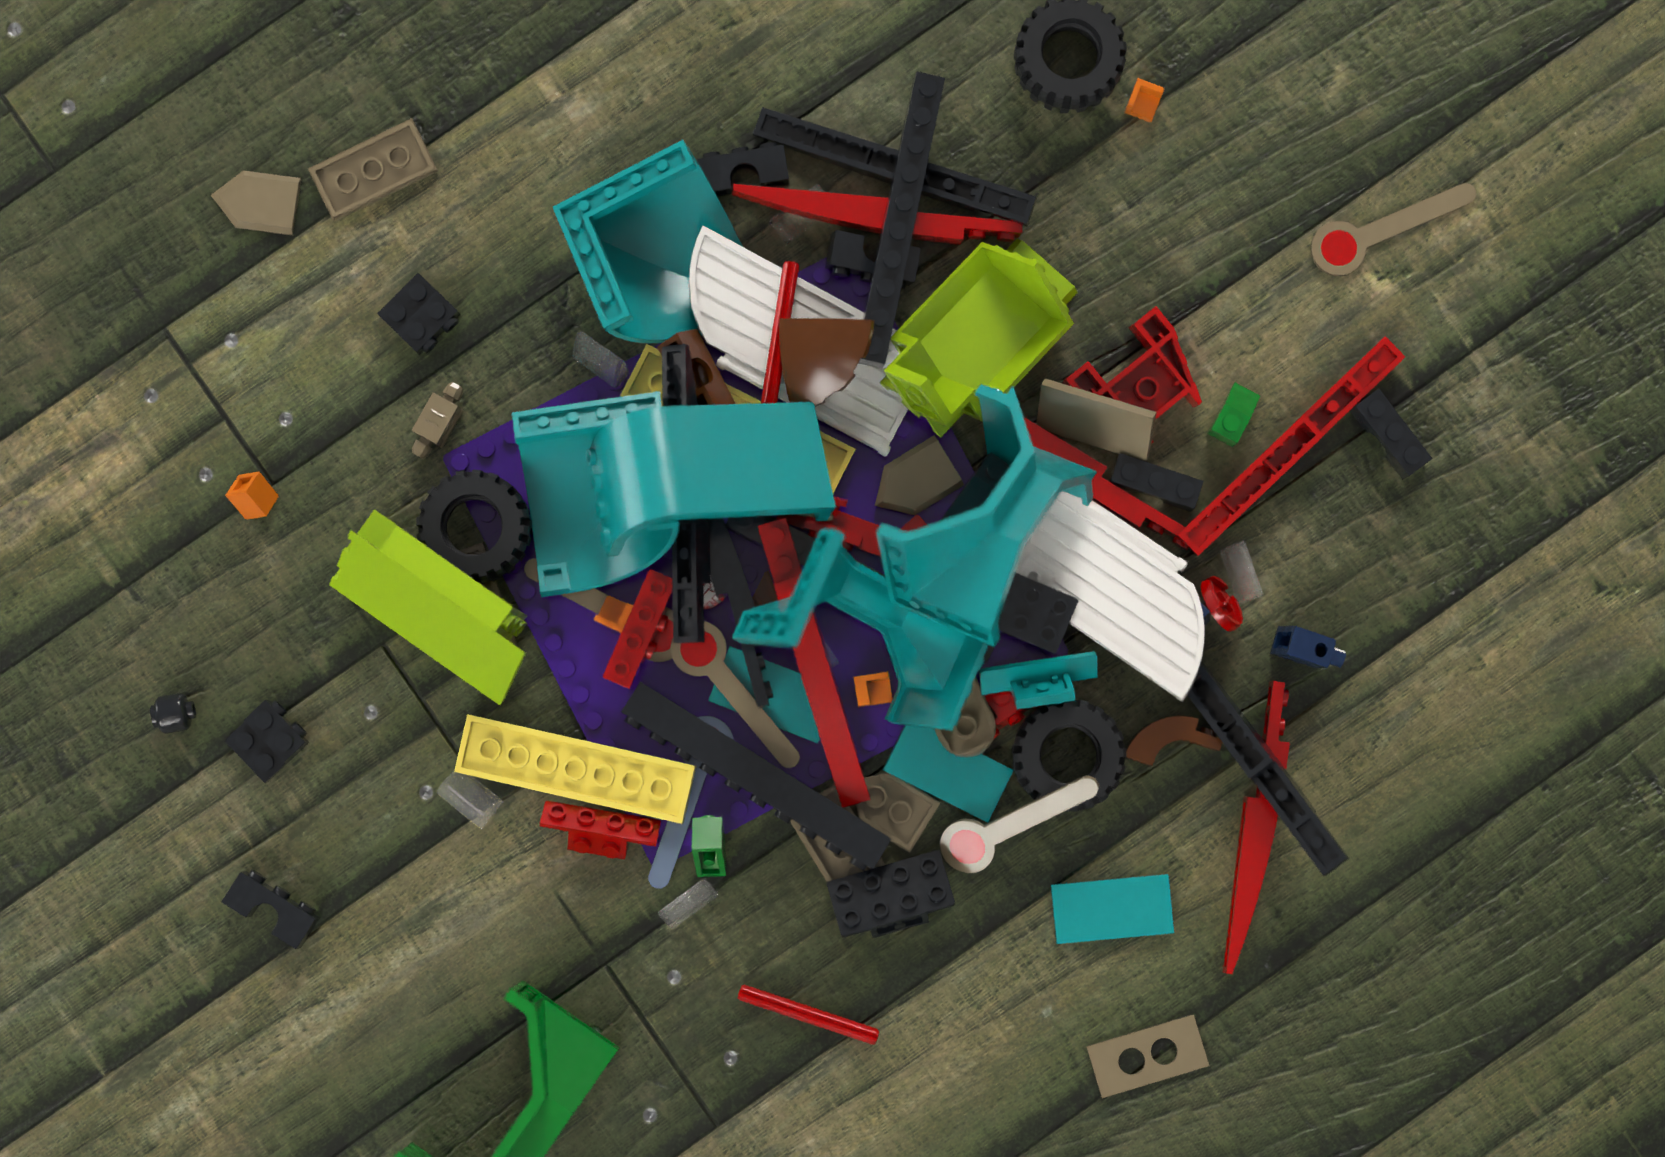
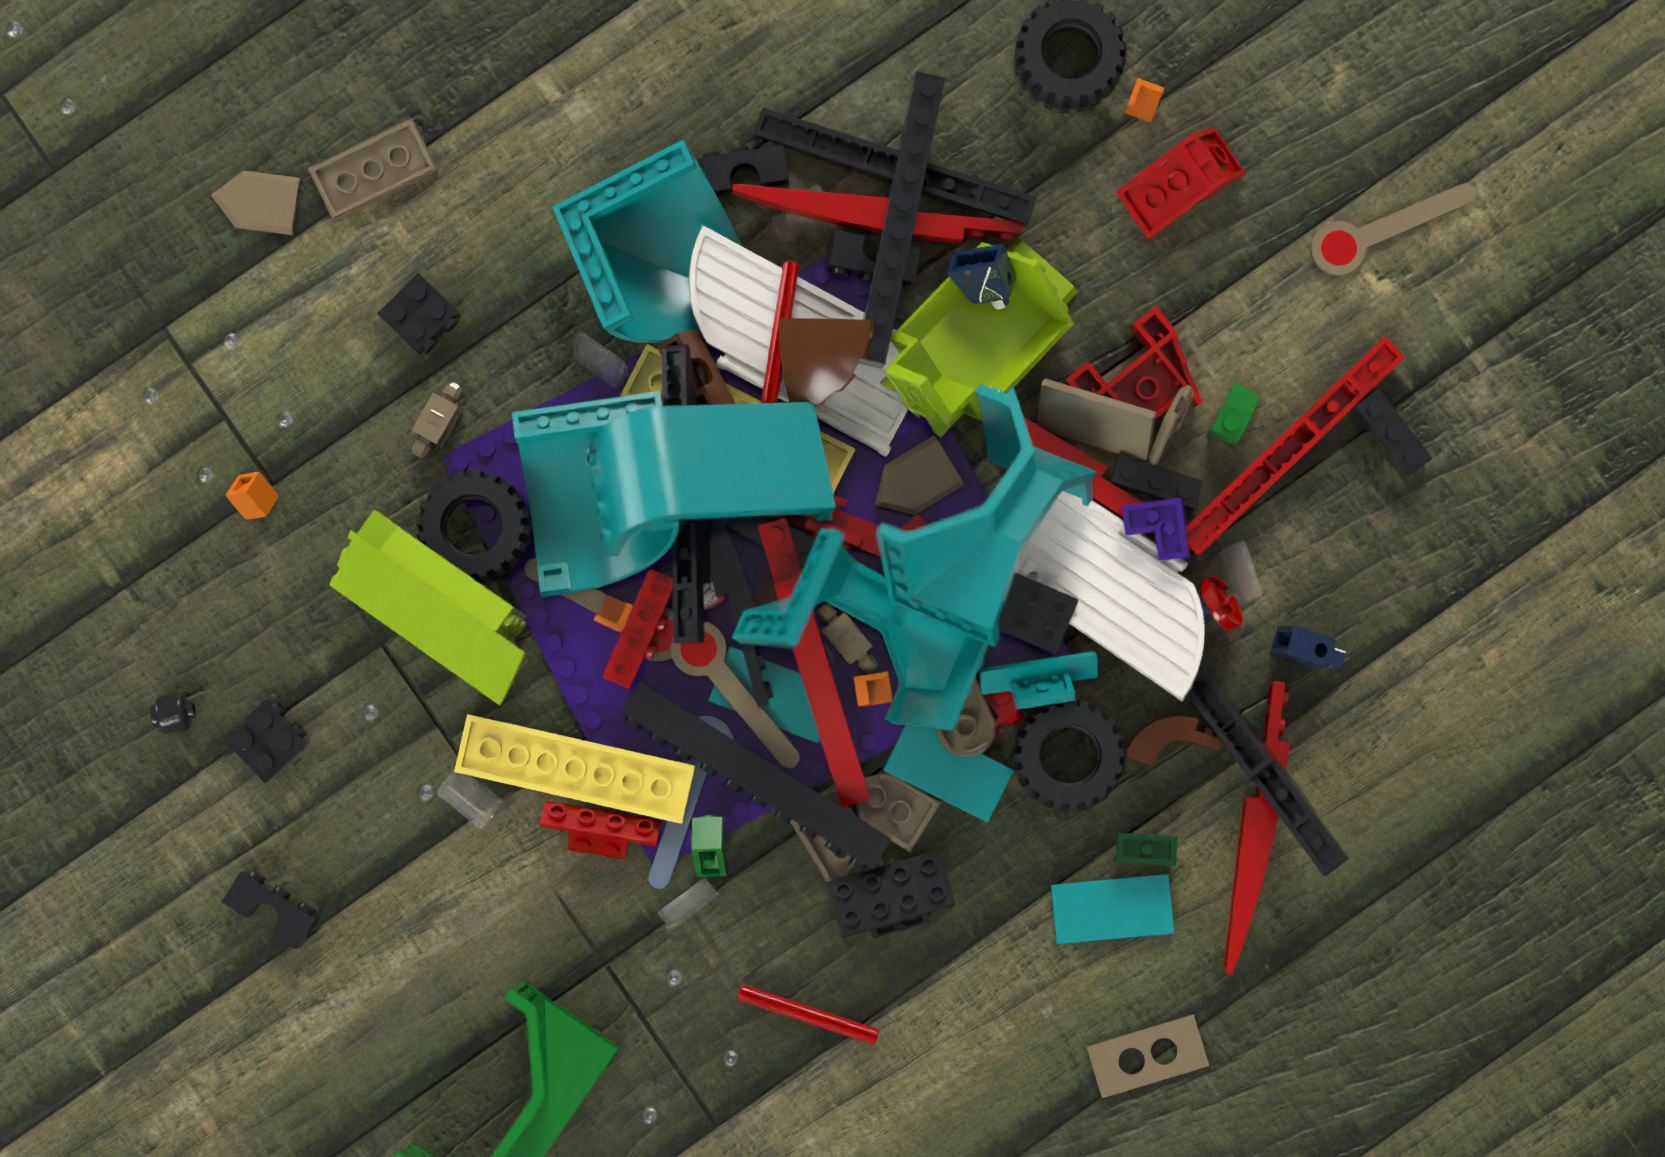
(847, 638): none -> dark tan piece
(972, 845): piece -> none
(979, 486): black slope -> none
(984, 274): none -> dark blue torso
(1146, 849): none -> dark green panel
(1166, 520): none -> dark purple panel
(1171, 423): none -> dark tan tile
(1180, 180): none -> red bracket

